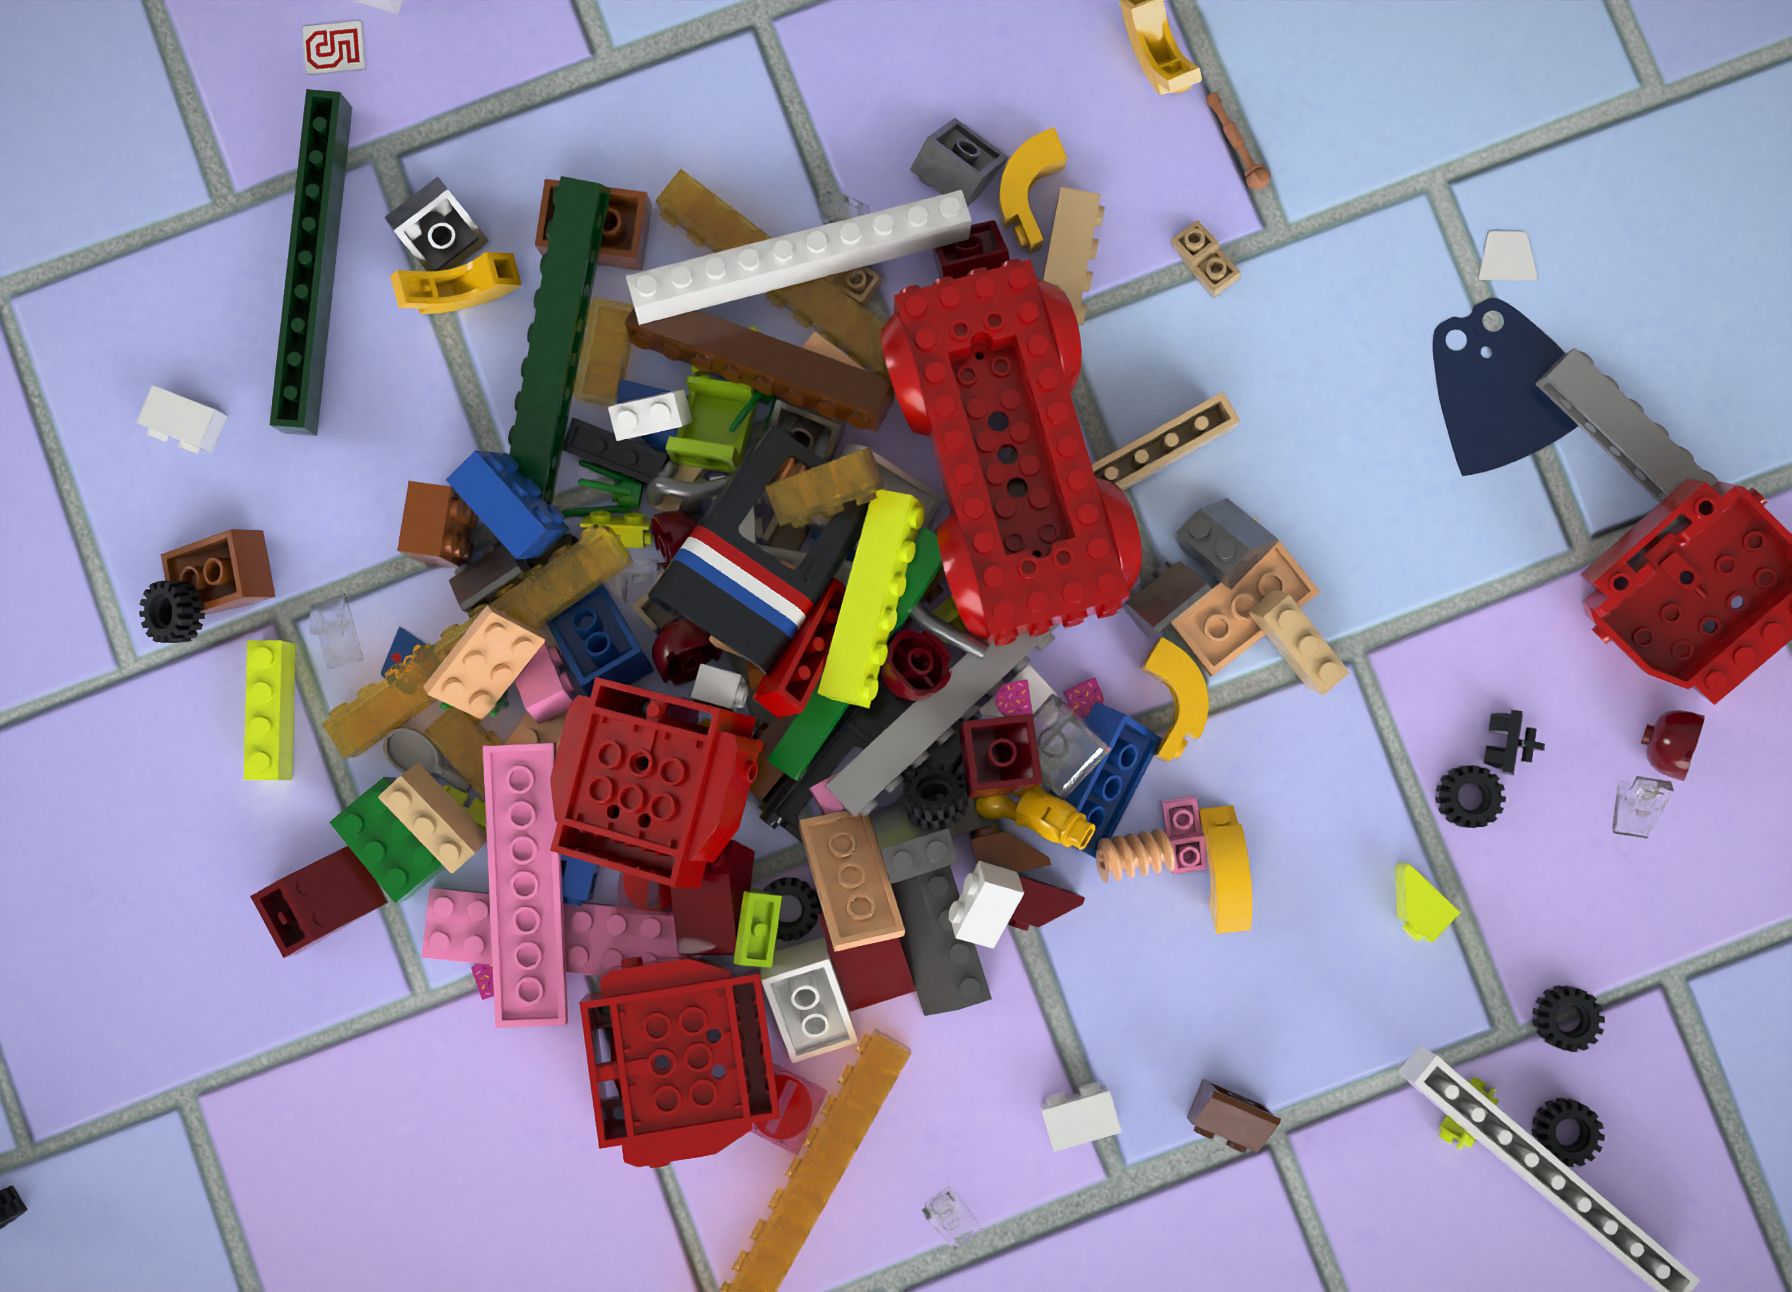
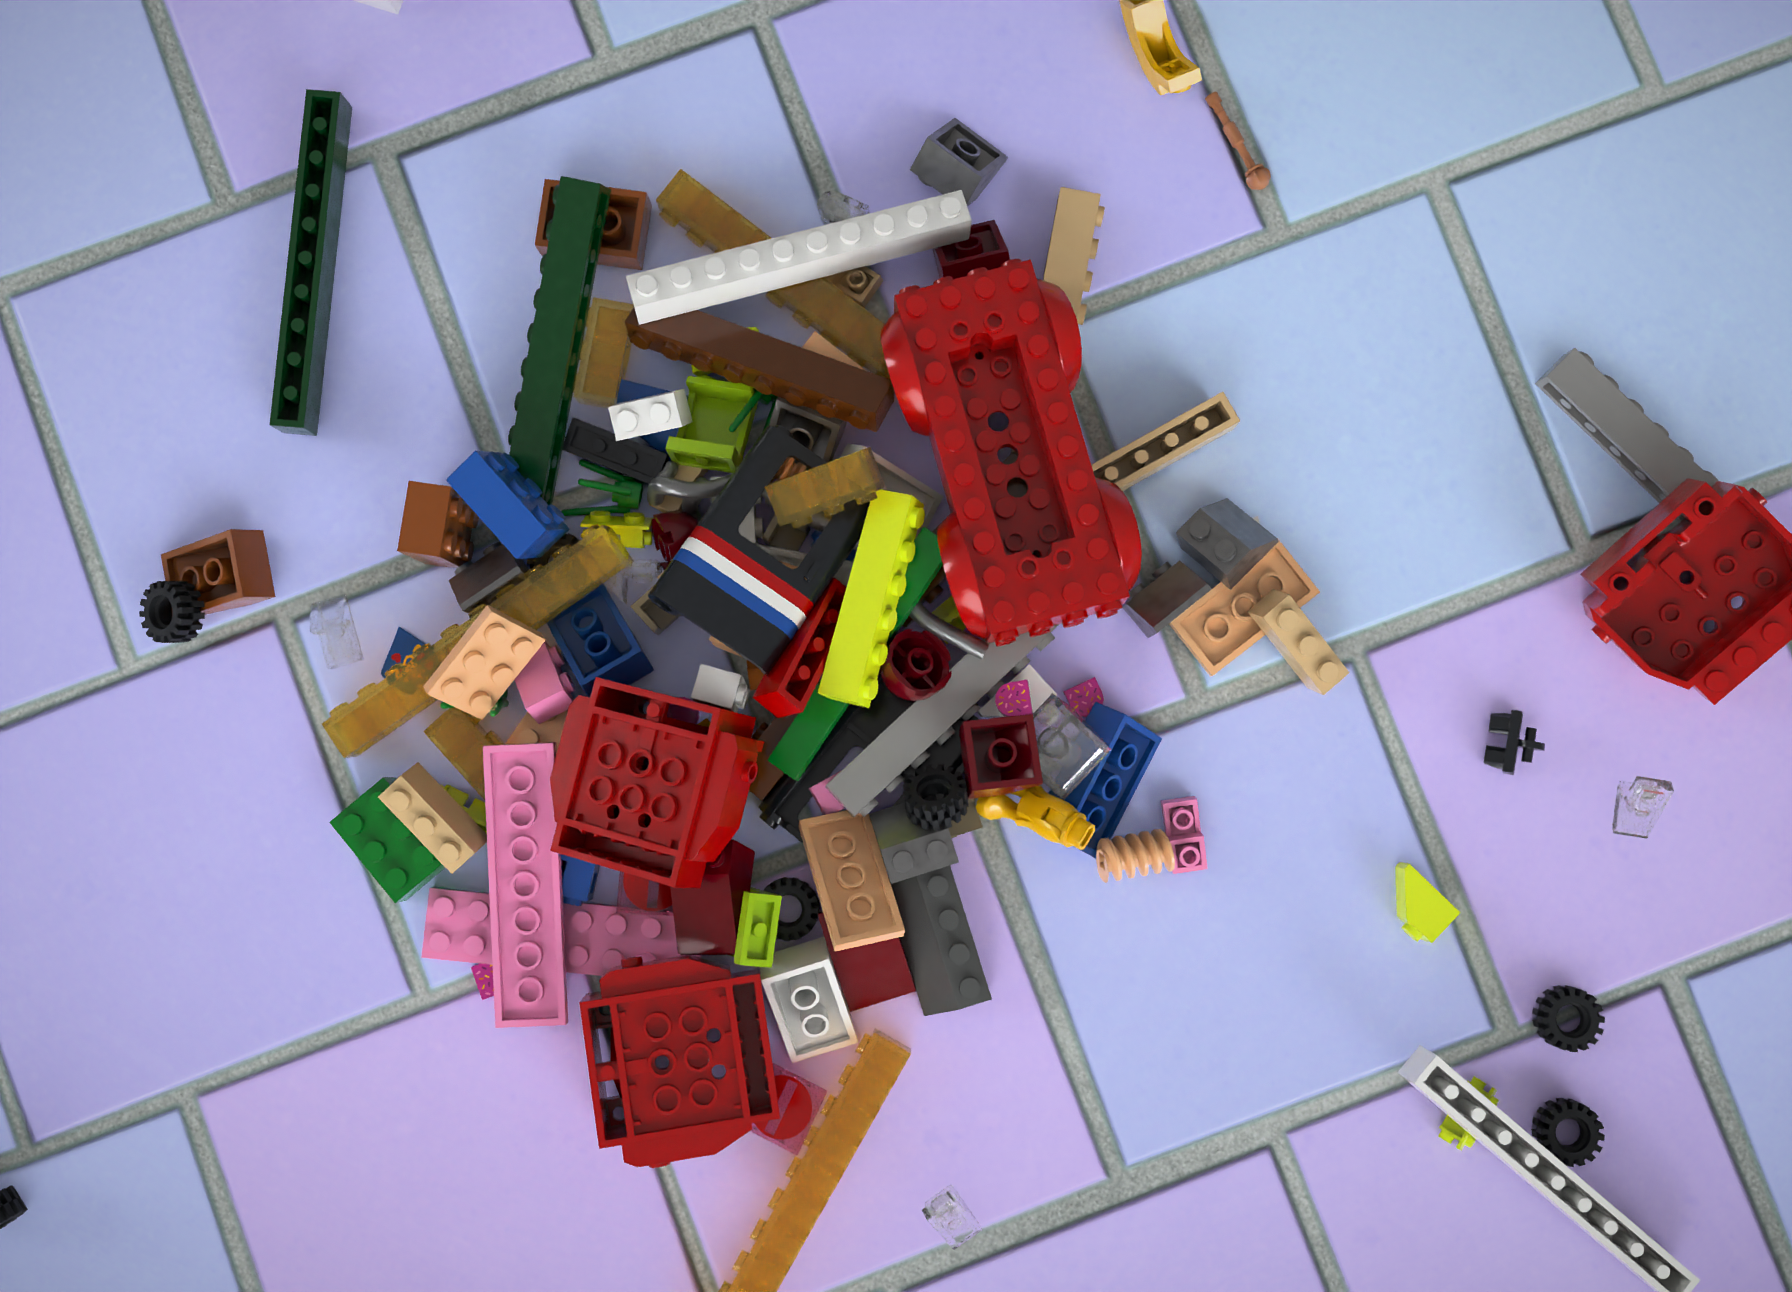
(181, 419): white brick -> none
(269, 710): neon yellow brick -> none
(318, 901): dark red slope -> none
(333, 47): white sticker -> none
(408, 746): light grey piece -> none
(436, 227): flat silver slope -> none
(457, 288): yellow arch -> none
(681, 650): dark red cylinder -> none
(985, 904): white brick -> none
(1005, 850): reddish brown slope -> none
(1028, 164): yellow arch -> none
(1042, 903): dark red slope -> none
(1080, 1116): white brick -> none
(1189, 693): yellow arch -> none
(1205, 259): tan slope -> none
(1229, 869): yellow arch -> none
(1232, 1117): slope -> none
(1490, 791): black tyre -> none
(1493, 402): dark blue piece -> none
(1508, 257): white sticker -> none
(1673, 742): dark red cylinder -> none

